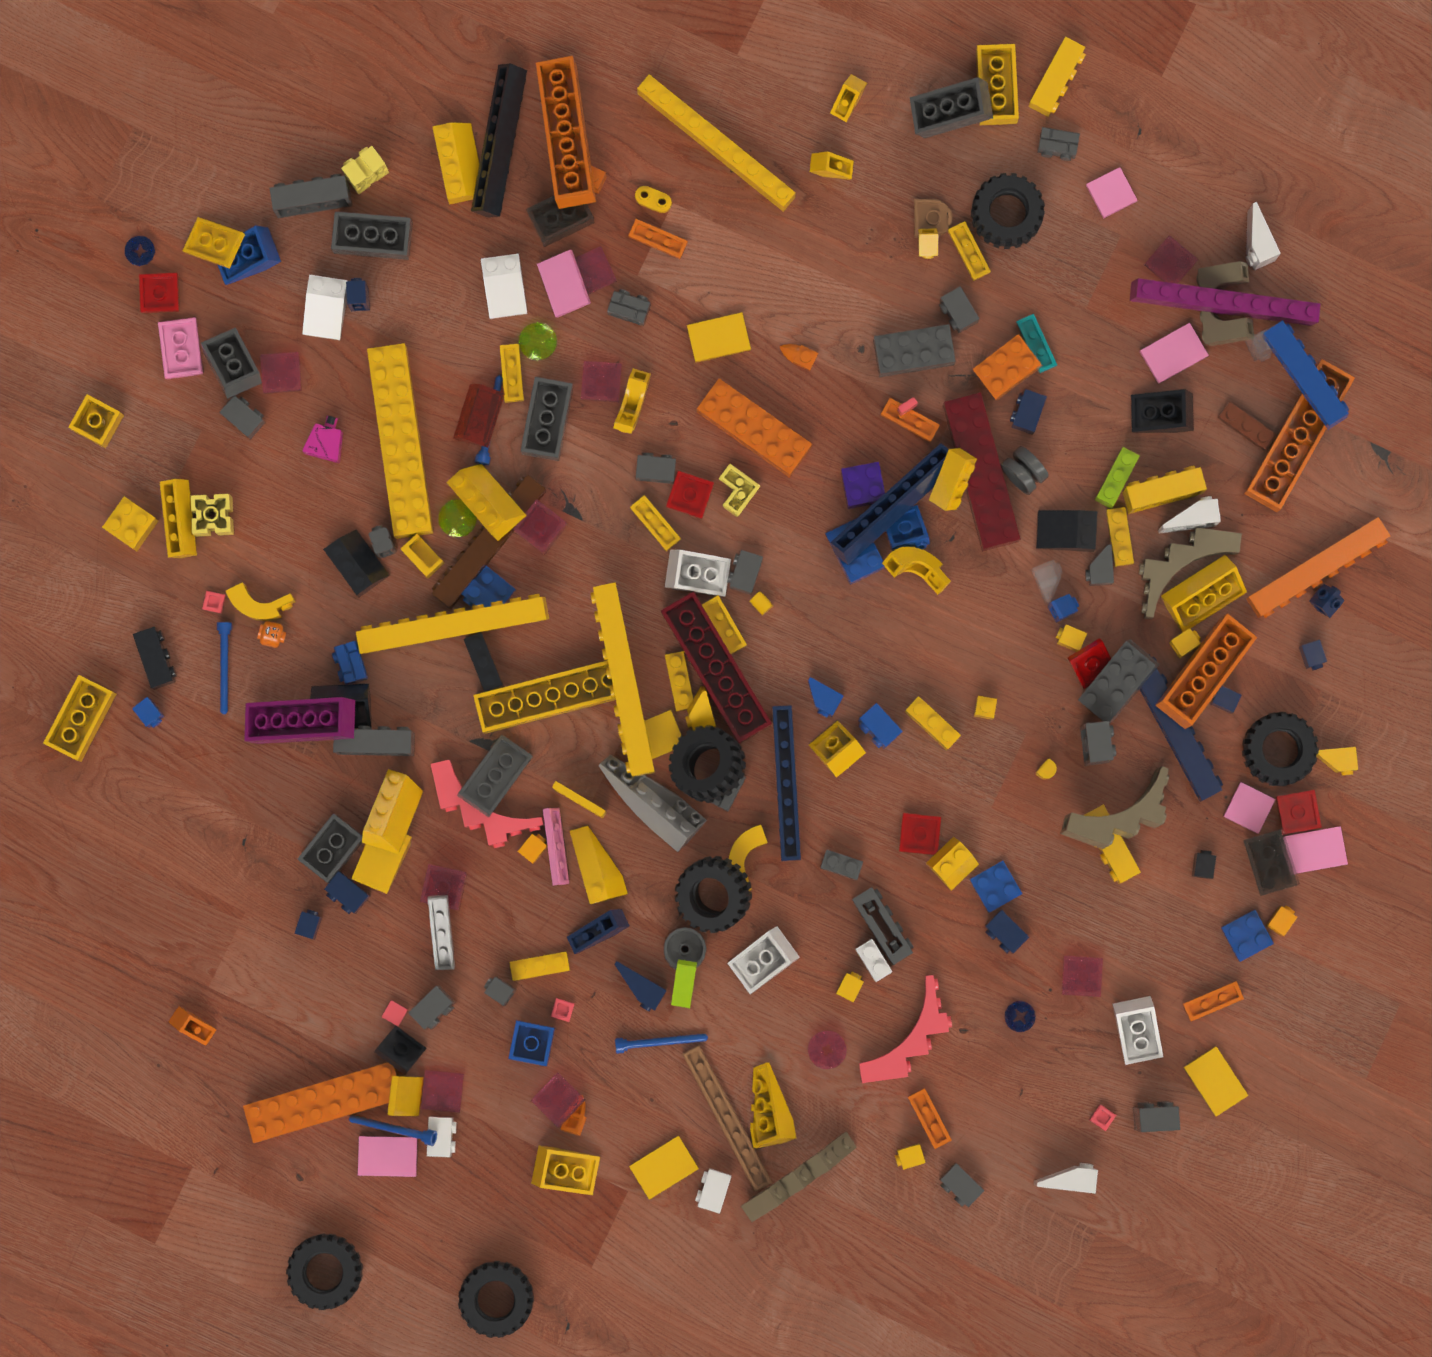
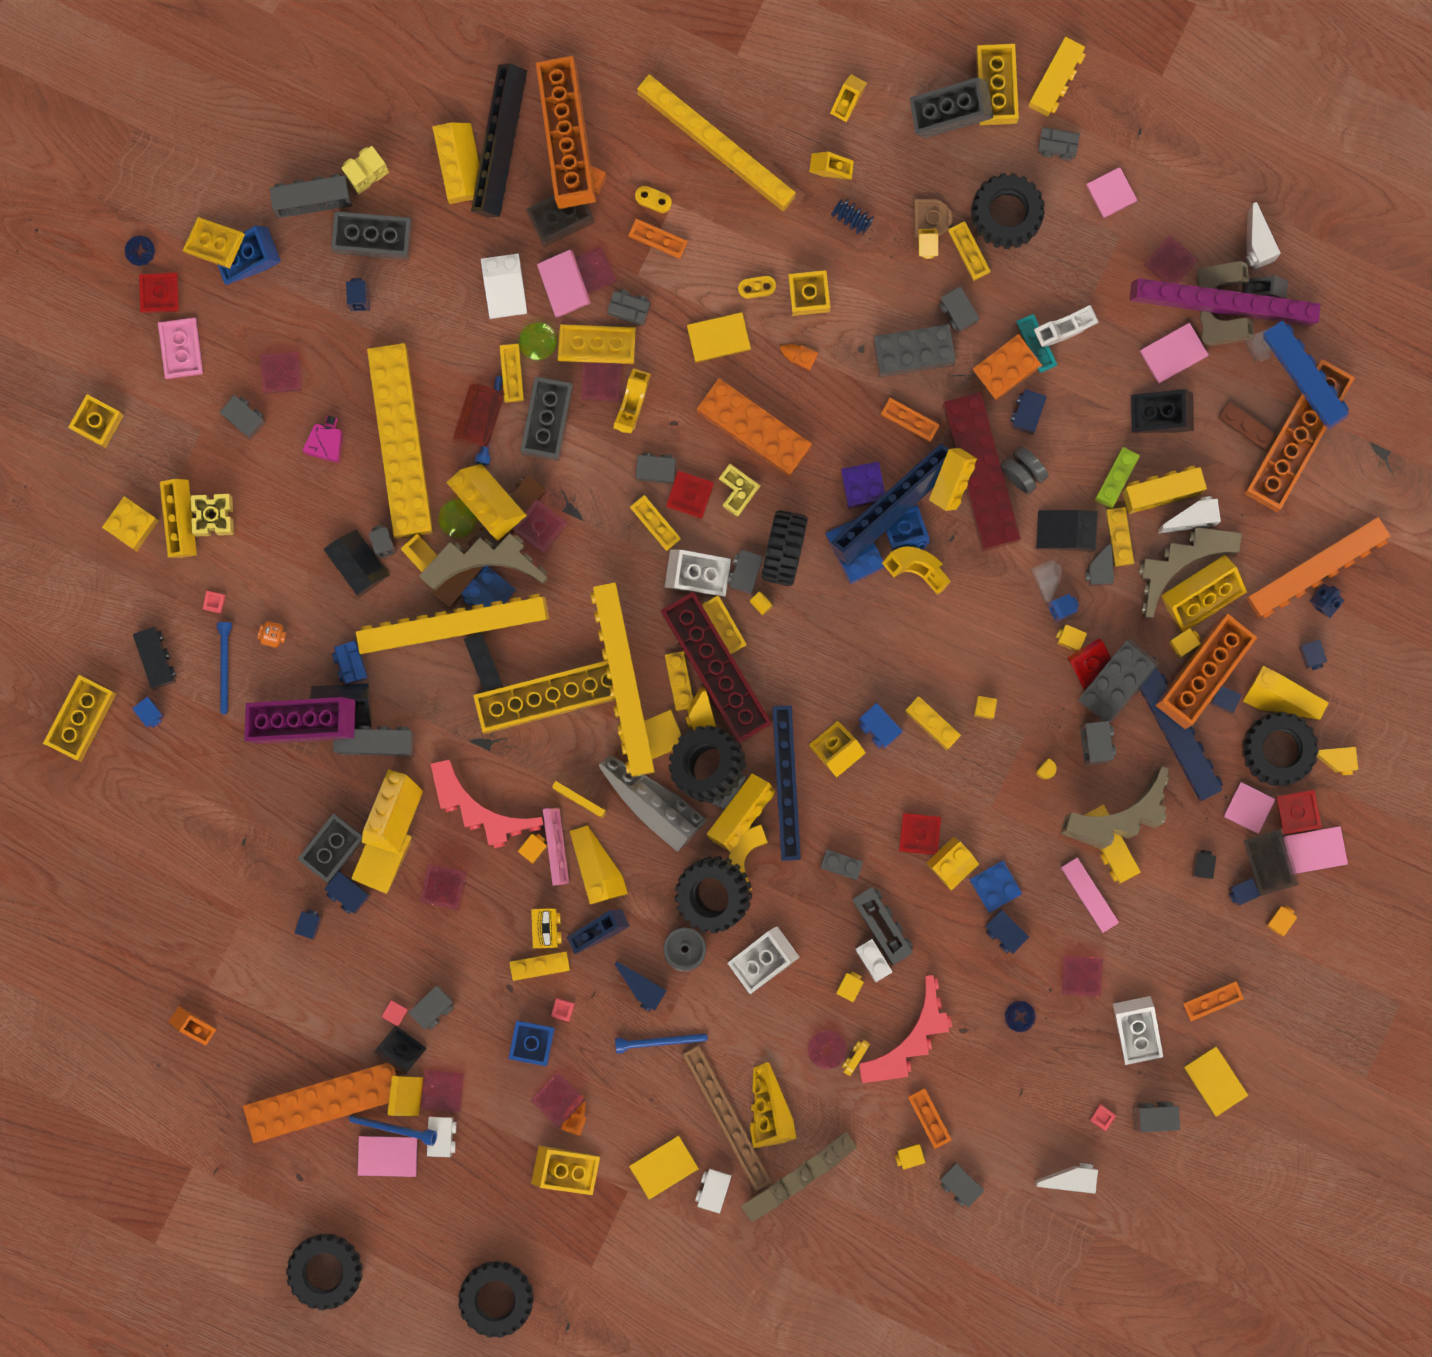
(231, 363): dark grey brick -> none
(245, 604): yellow arch -> none
(325, 307): white slope -> none
(441, 932): light grey tile -> none
(495, 776): dark grey plate -> none
(499, 990): dark grey brick -> none
(507, 554): none -> dark tan arch
(545, 928): none -> yellow slope
(596, 344): none -> yellow tile
(684, 983): lime tile -> none
(741, 812): none -> yellow brick
(756, 285): none -> yellow plate
(784, 547): none -> black tyre
(809, 293): none -> yellow brick
(824, 698): blue slope -> none
(852, 216): none -> dark blue piece
(859, 1049): none -> yellow plate
(907, 406): coral tile -> none
(1066, 327): none -> white arch
(1089, 895): none -> bright pink tile
(1243, 892): none -> dark blue brick
(1247, 935): blue plate -> none
(1267, 286): none -> dark grey slope
(1278, 694): none -> yellow wedge

